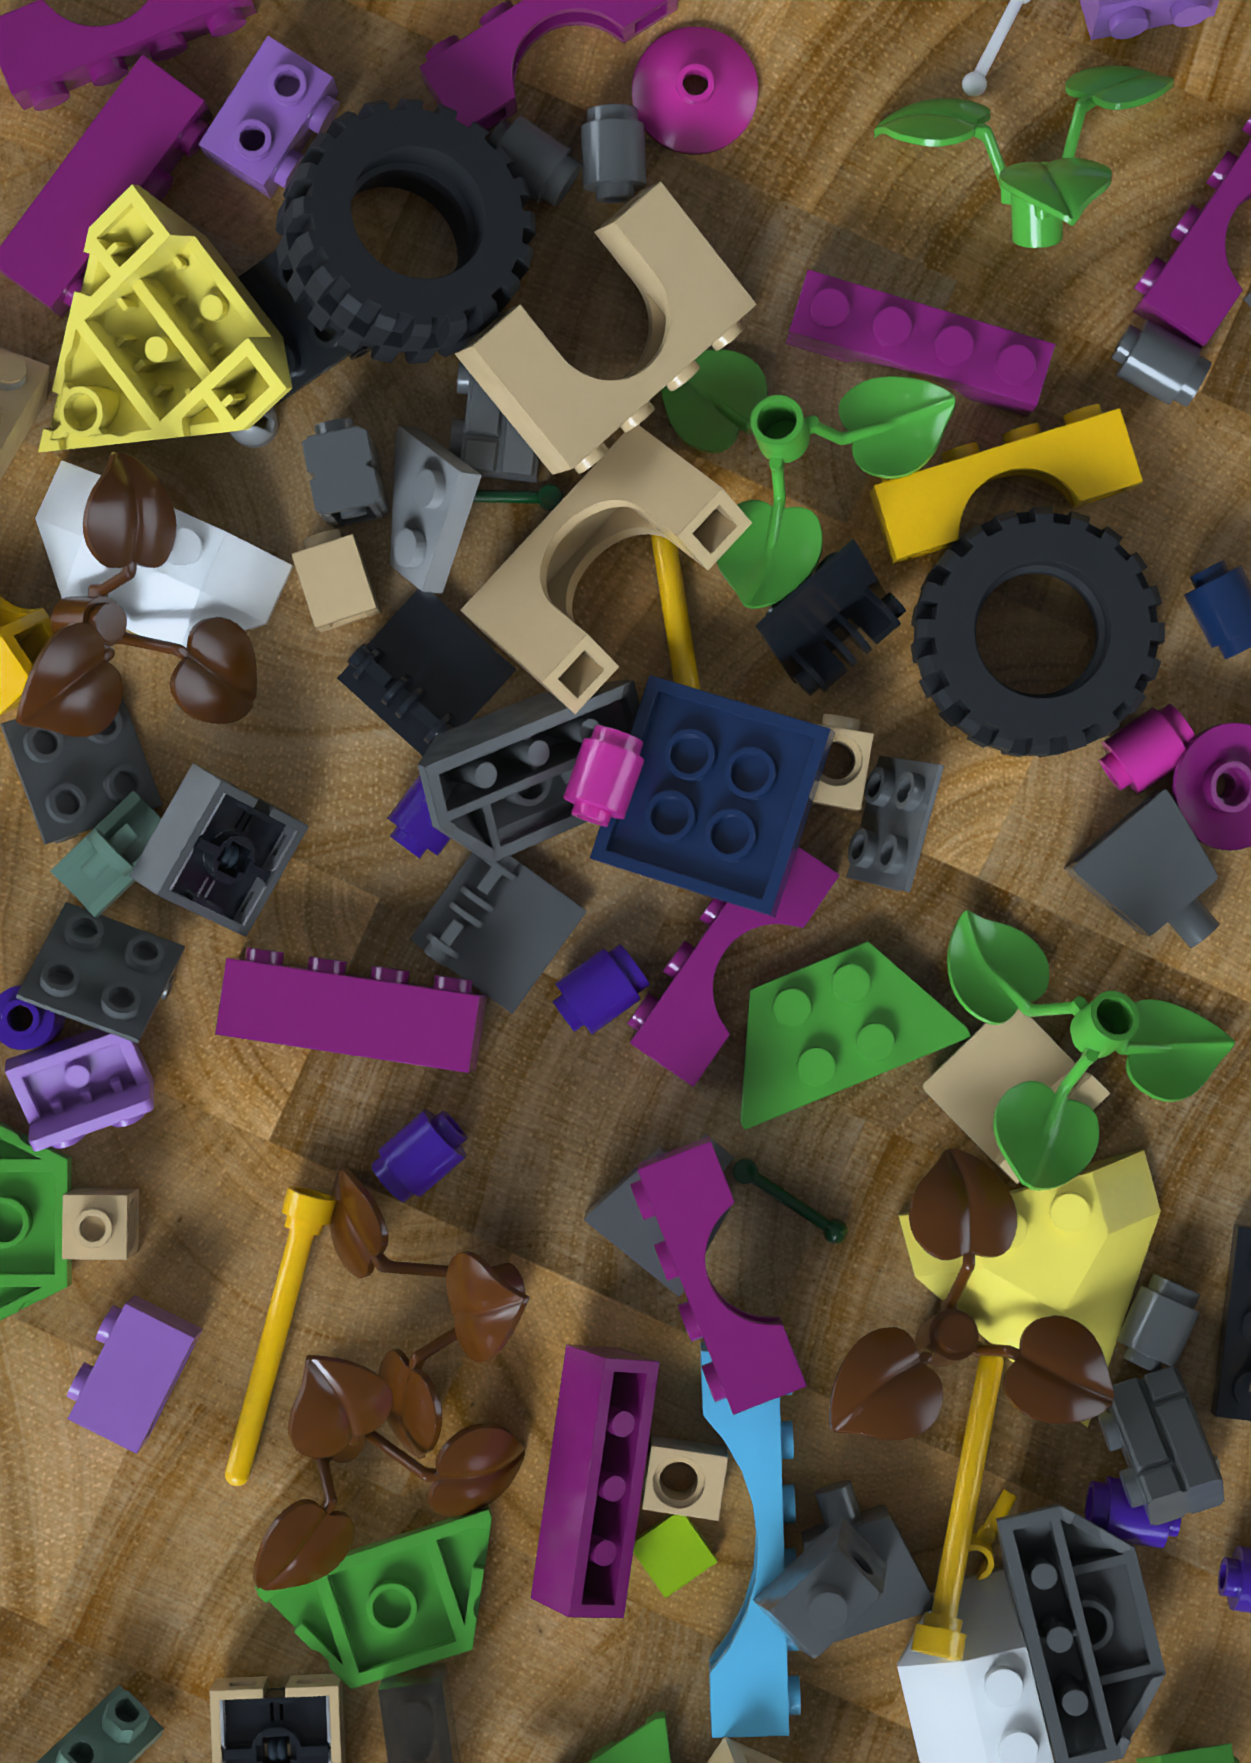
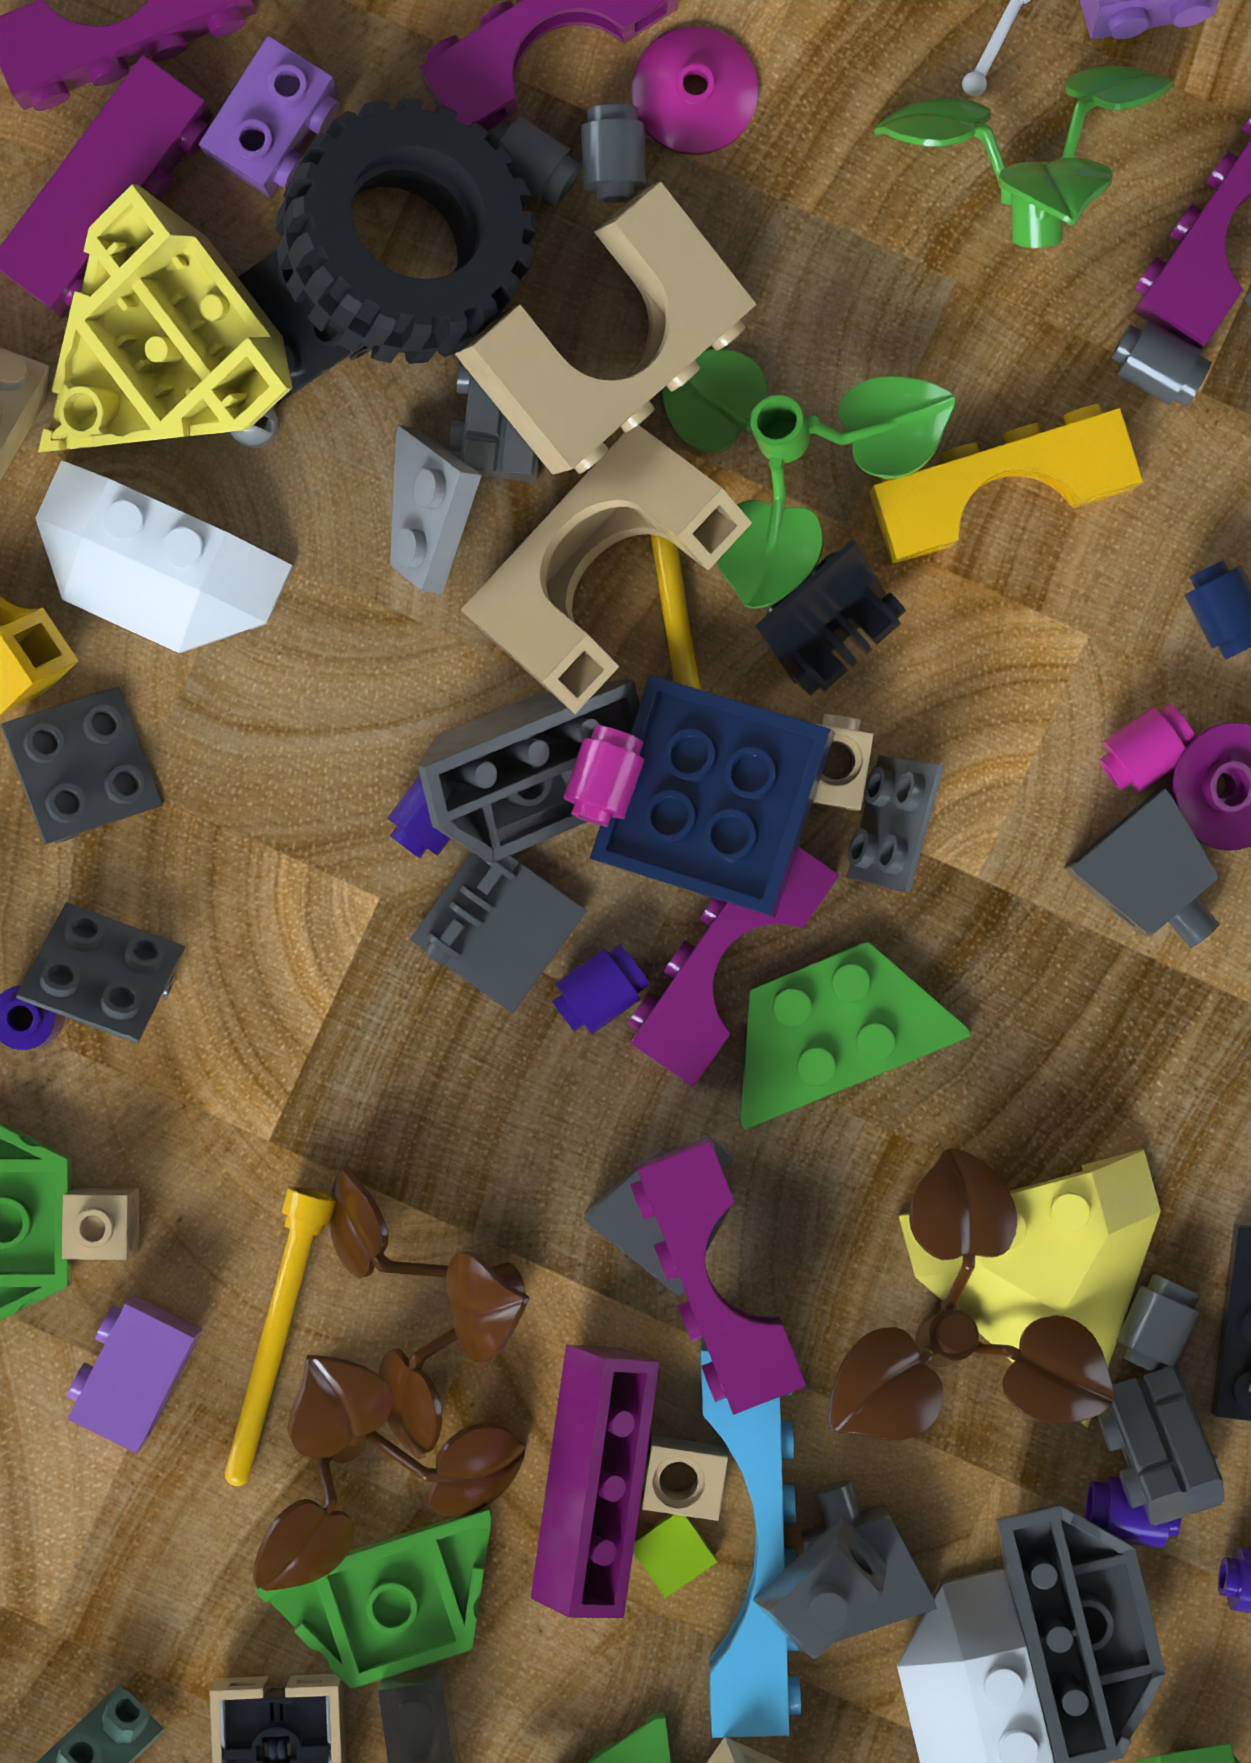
(72, 682): reddish brown plant -> none
(80, 1087): medium lavender bracket -> none
(102, 861): sand green hips -> none
(218, 850): piece -> none
(335, 580): tan brick -> none
(345, 474): dark grey brick -> none
(351, 1013): magenta brick -> none
(420, 1155): dark purple brick -> none
(425, 671): black hinge -> none
(547, 497): dark green hinge -> none
(746, 1172): dark green hinge -> none
(894, 332): magenta arch -> none
(941, 1630): yellow piece -> none
(987, 1533): yellow hand -> none
(990, 1065): tan bracket -> none
(1042, 1131): bright green plant -> none
(1109, 585): black tyre -> none

